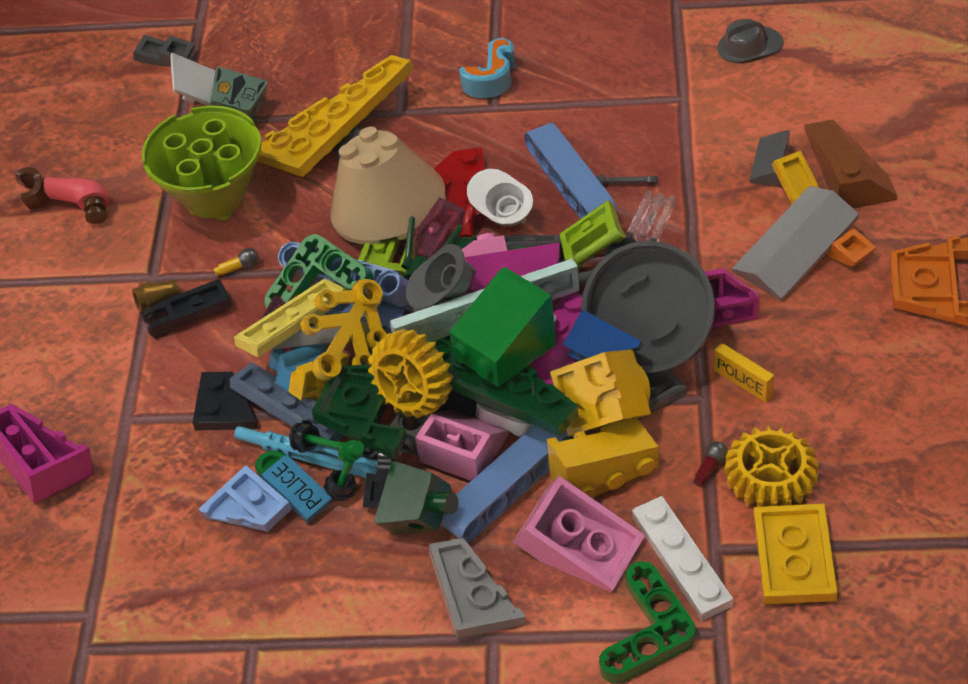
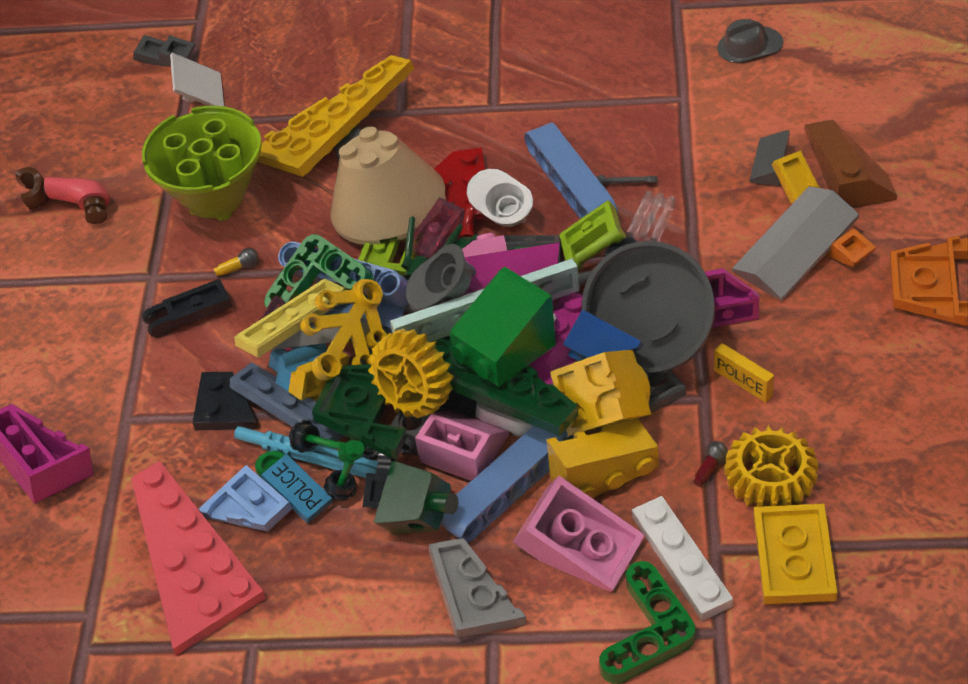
(153, 293): pearl gold cone -> none
(193, 567): none -> coral wing
(238, 91): sand green torso -> none
(495, 78): medium azure animal -> none

